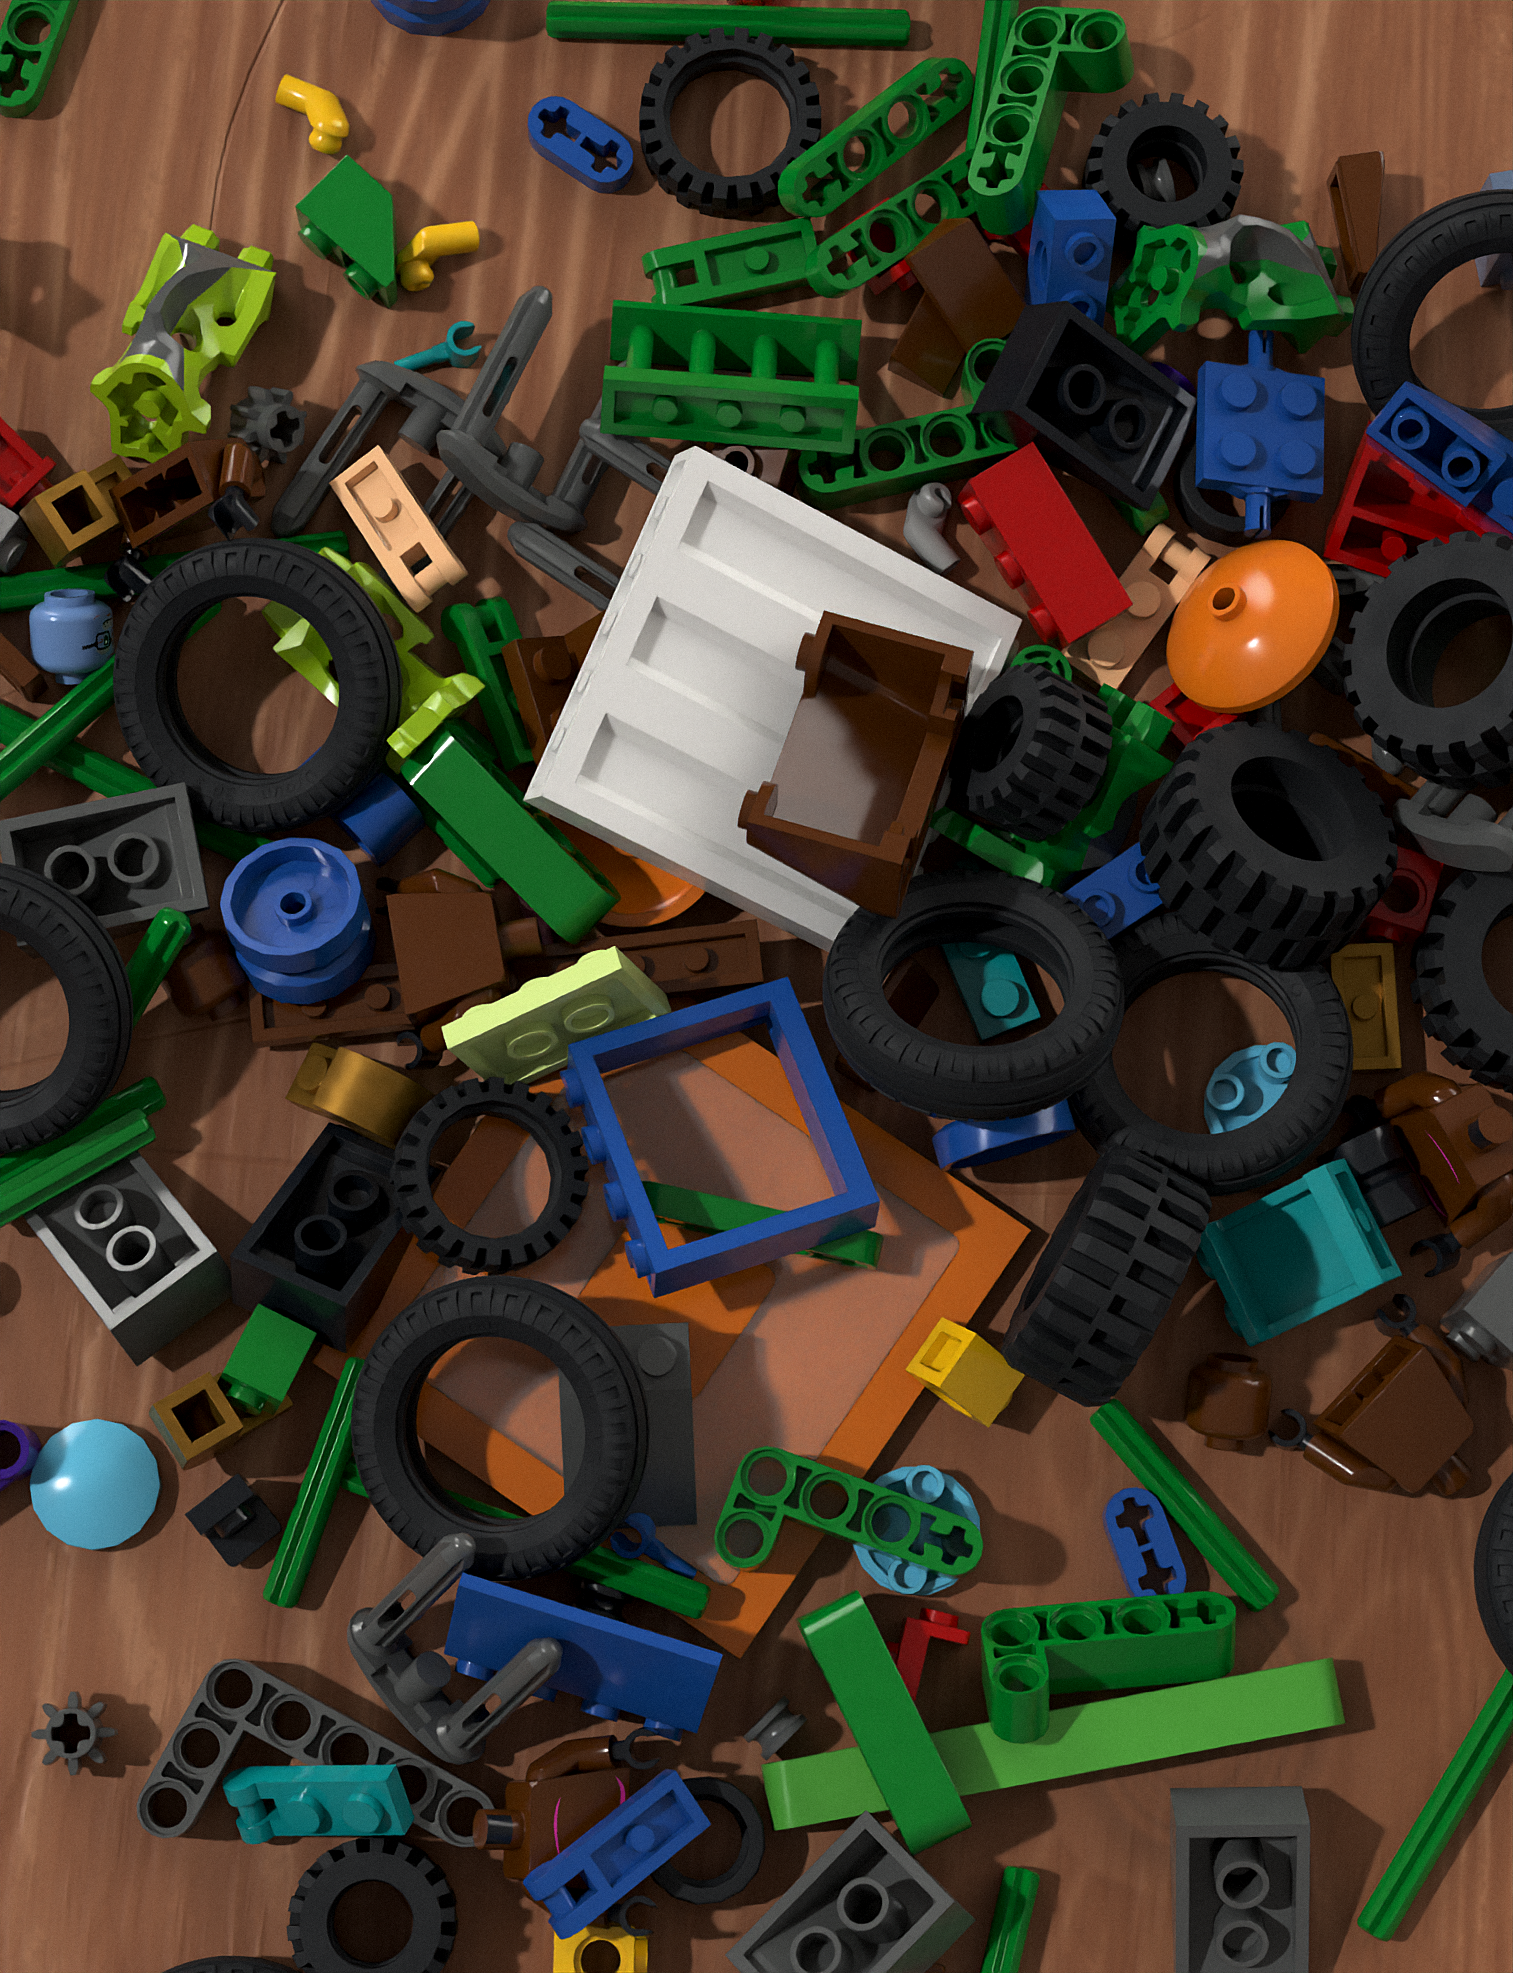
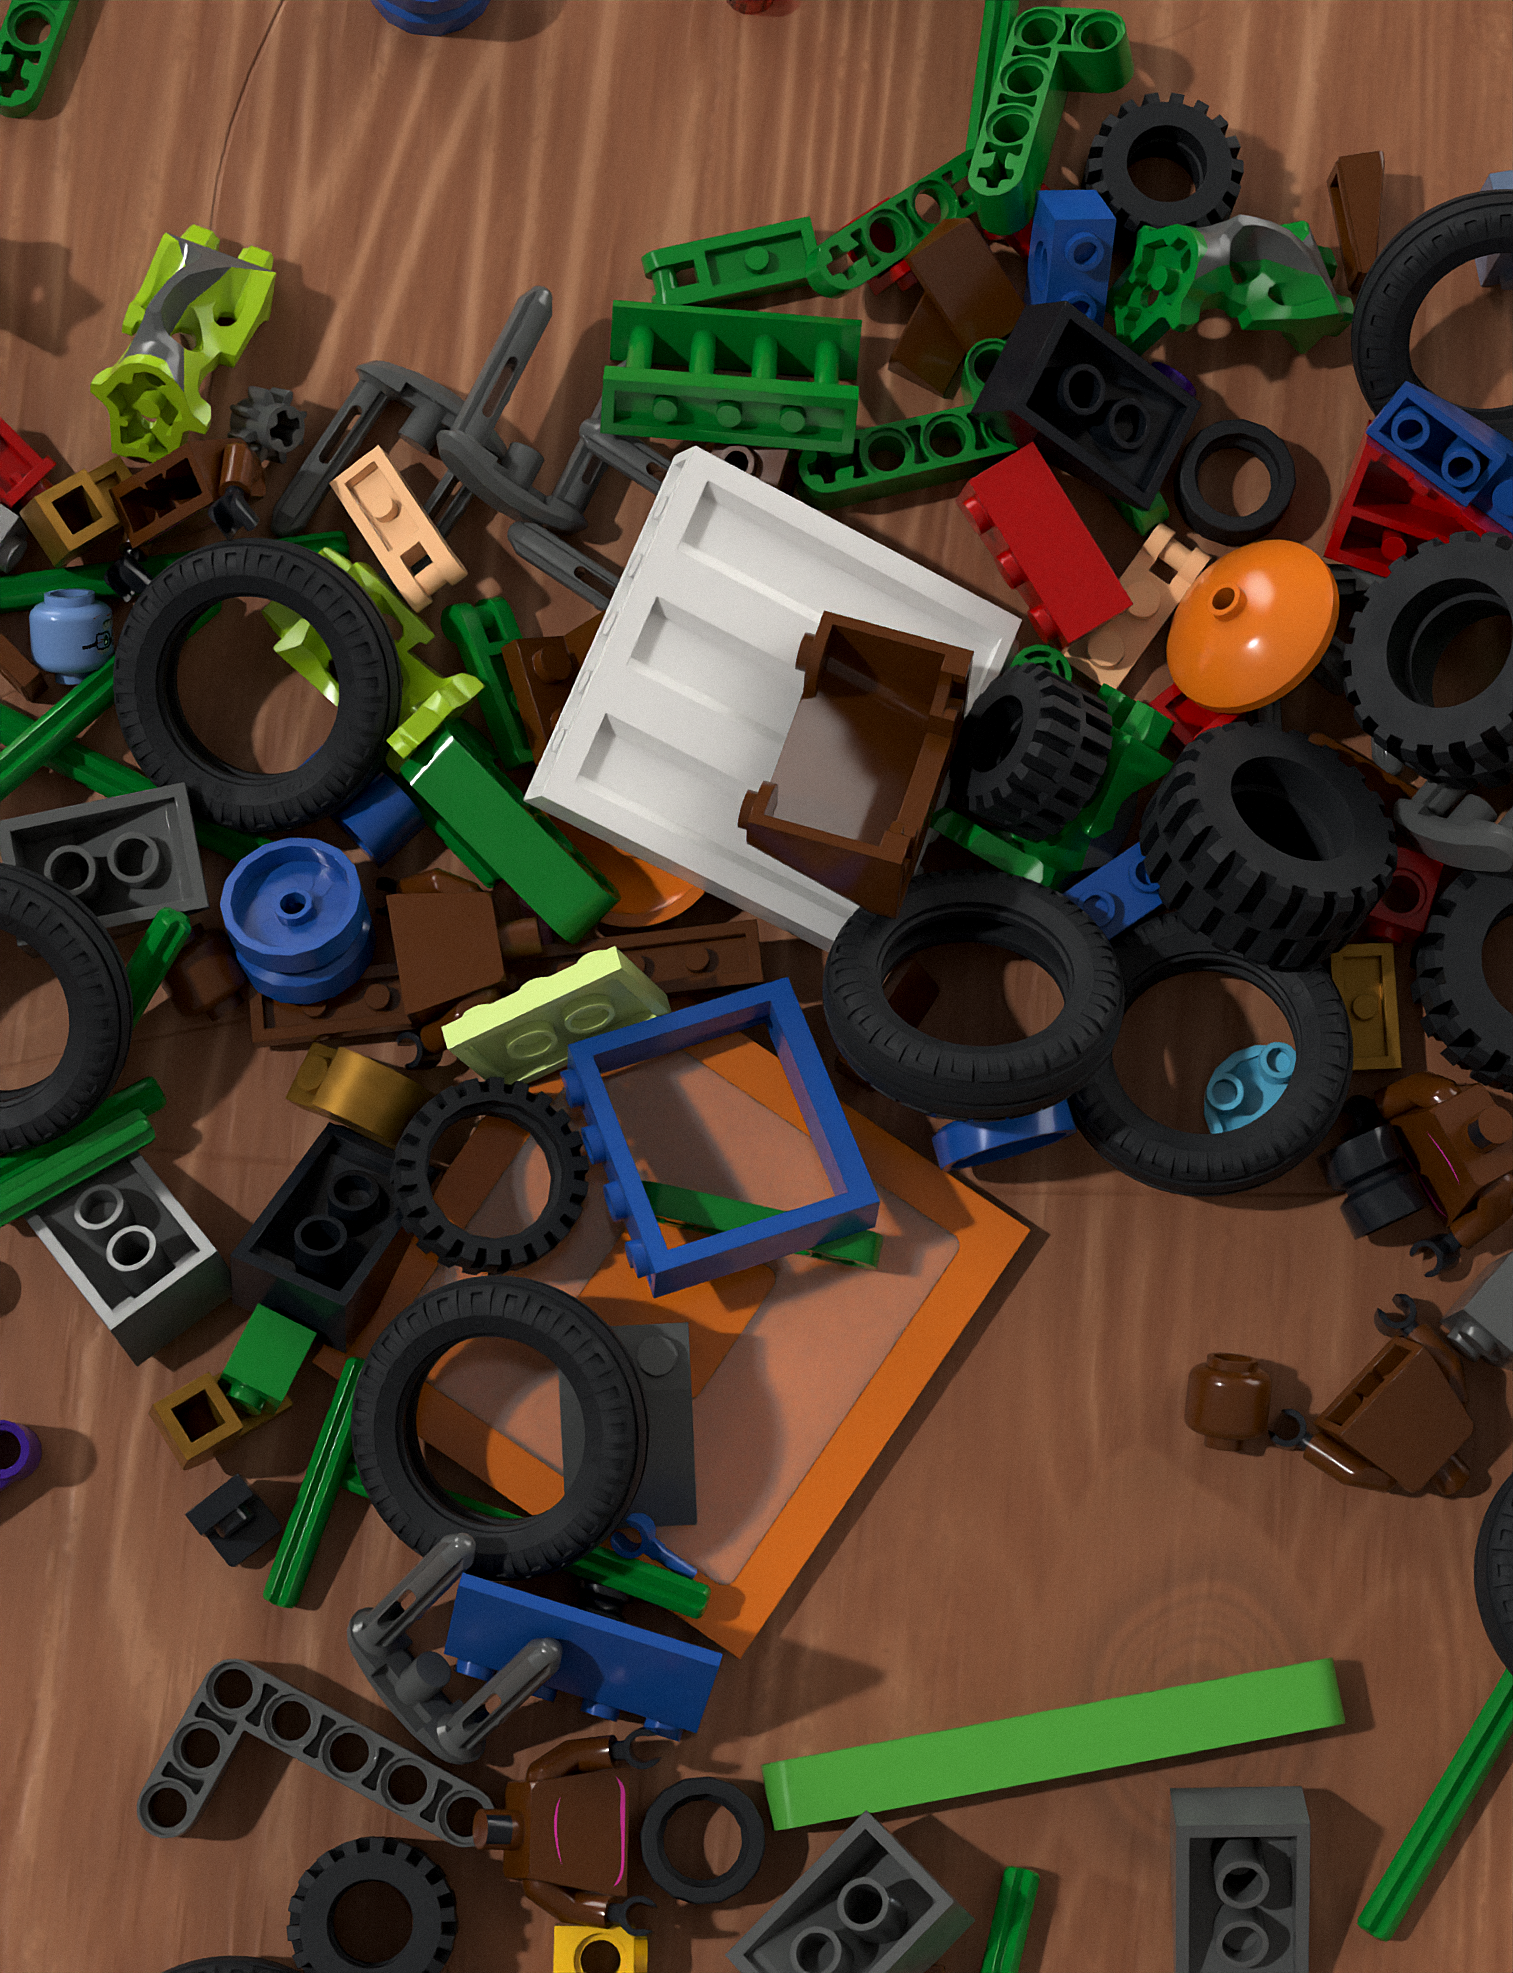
(64, 1718): dark grey gear -> none
(95, 1484): medium azure dish -> none
(318, 1801): teal plate -> none
(321, 109): yellow arm -> none
(356, 225): green slope -> none
(428, 245): yellow arm -> none
(445, 351): teal hand -> none
(589, 134): blue beam -> none
(618, 1852): blue plate -> none
(680, 21): green axle -> none
(718, 54): black tyre -> none
(775, 1728): dark grey bush -> none
(852, 1526): green beam -> none
(872, 129): green beam -> none
(884, 1722): green beam -> none
(893, 1524): medium azure dish -> none
(914, 1640): red bracket -> none
(925, 526): light grey arm -> none
(965, 1372): yellow brick -> none
(989, 983): teal plate -> none
(1098, 1647): green beam -> none
(1107, 1276): black tyre -> none
(1154, 181): dark grey bush -> none
(1158, 1539): blue beam -> none
(1185, 1505): green axle -> none
(1260, 433): blue plate -> none
(1296, 1253): teal panel -> none

